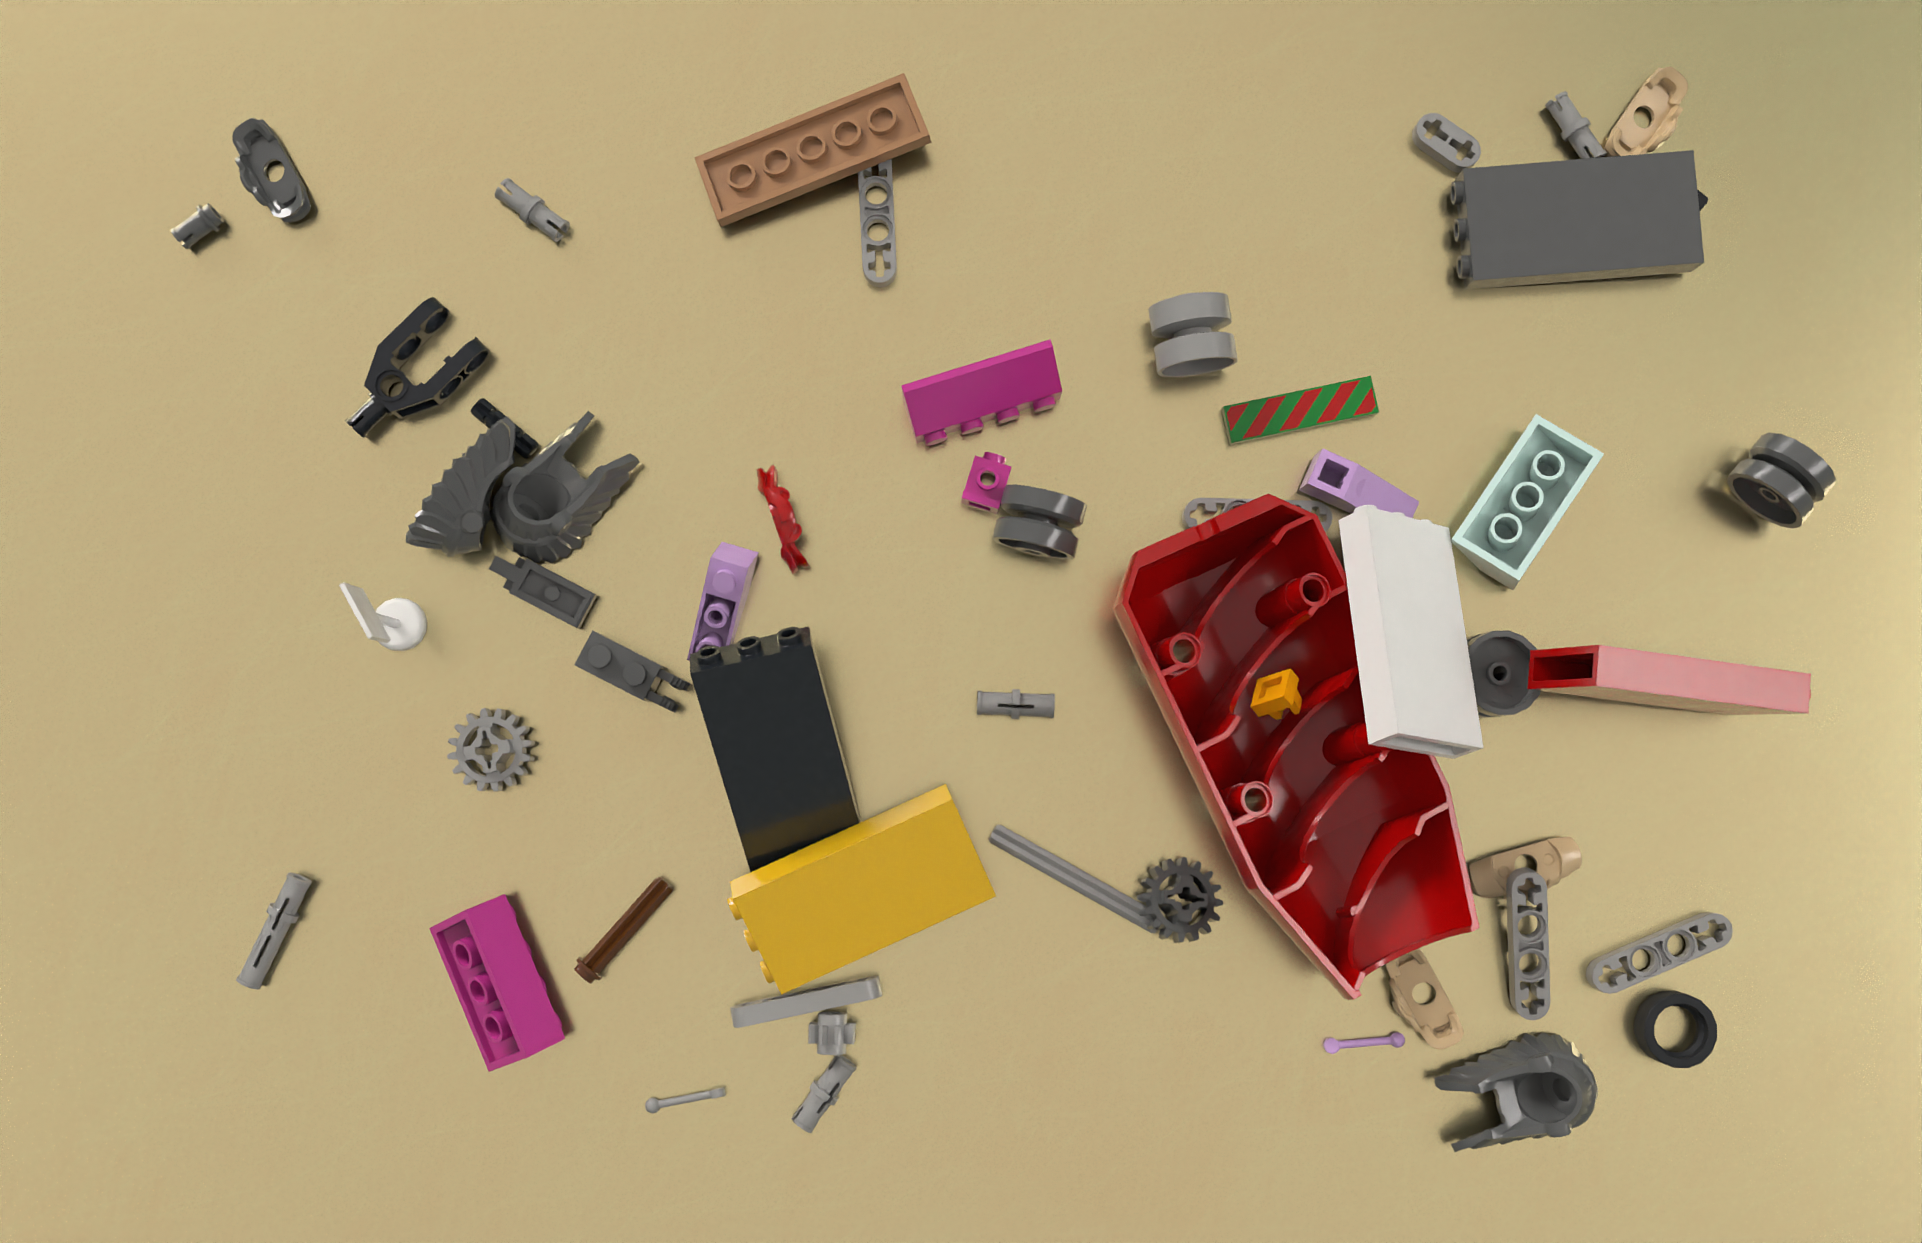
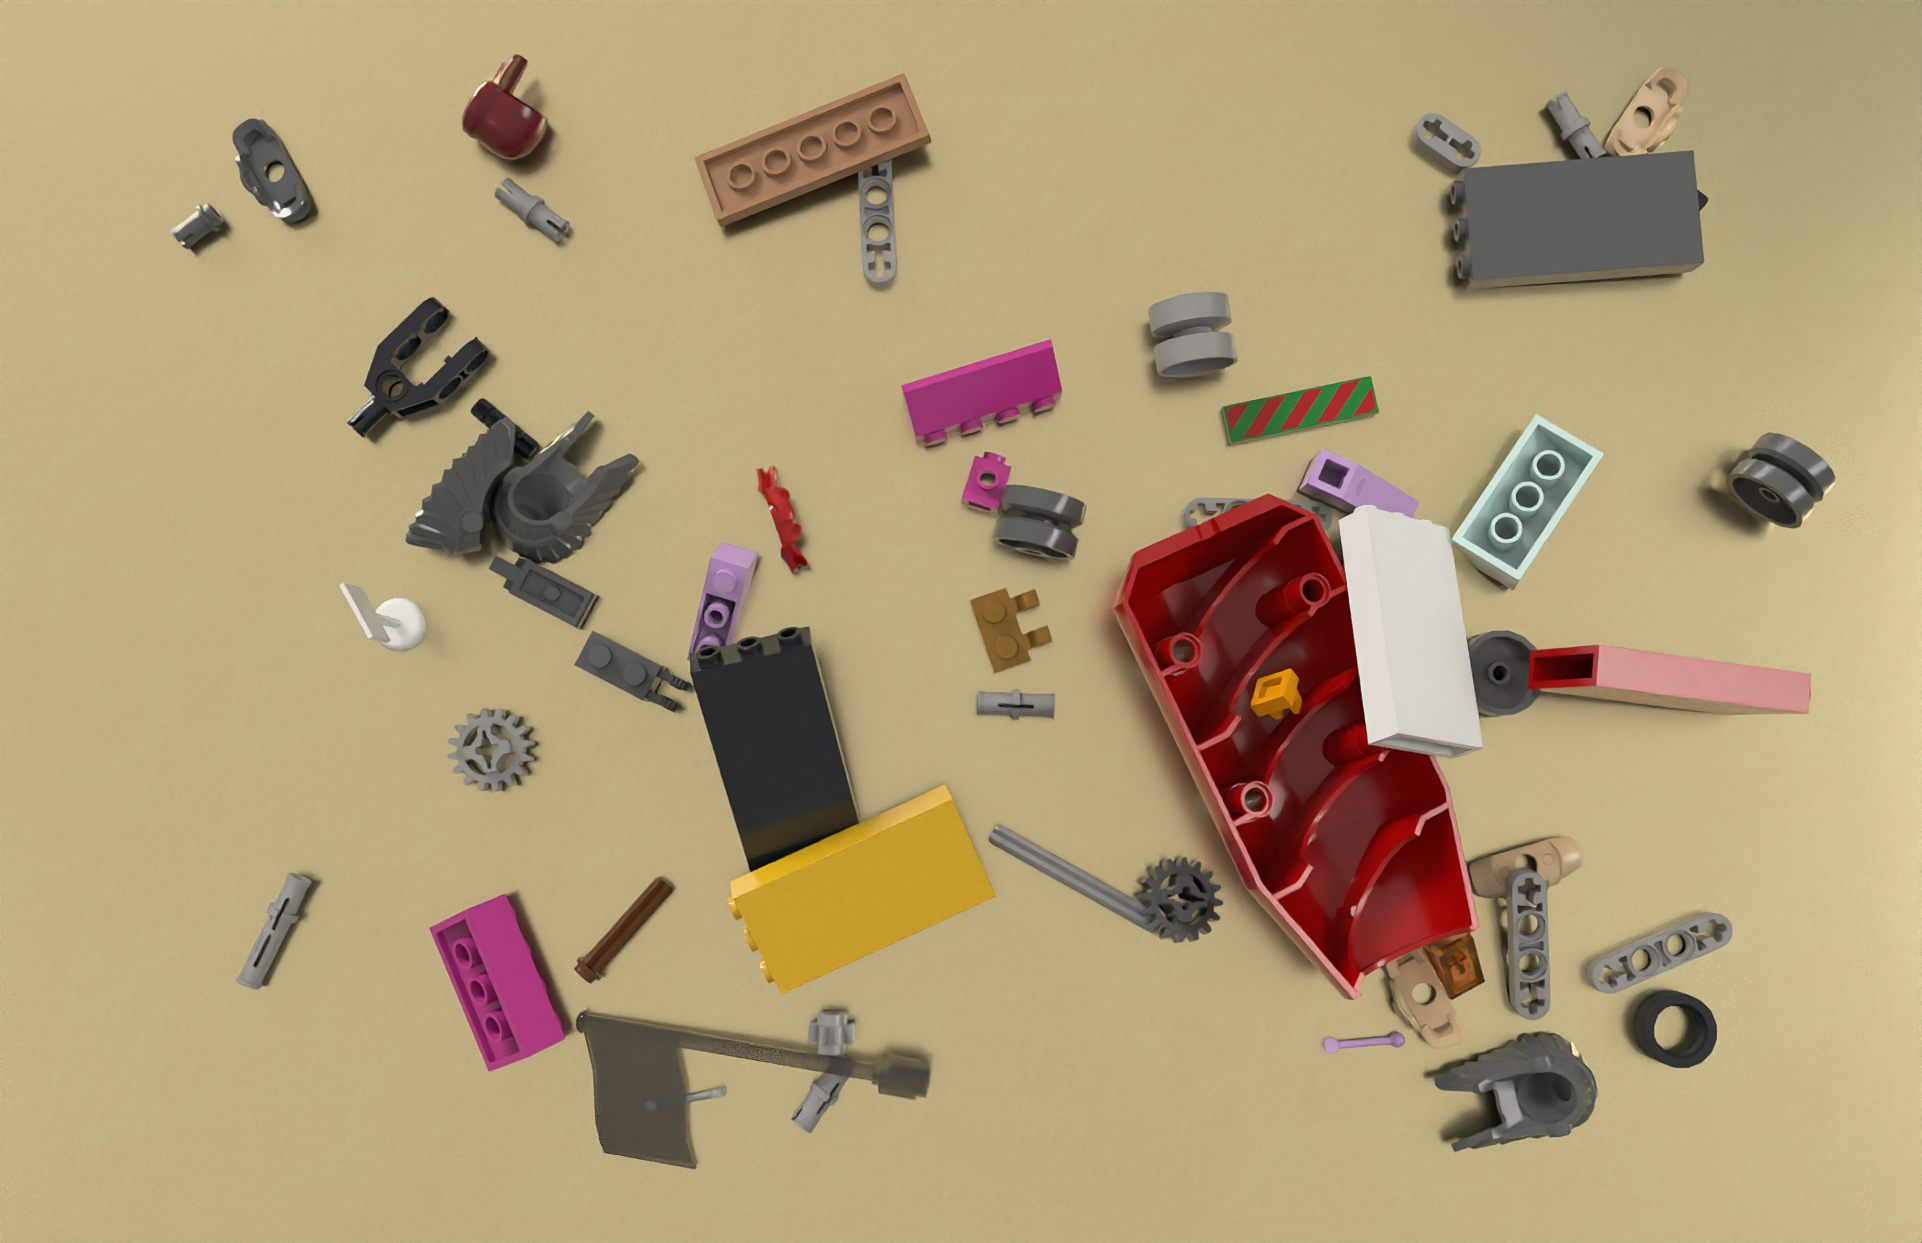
(501, 119): none -> dark red piece
(644, 1090): none -> clear smoke flag
(806, 1001): light grey beam -> none
(1001, 630): none -> pearl gold plate
(1455, 964): none -> clear orange slope

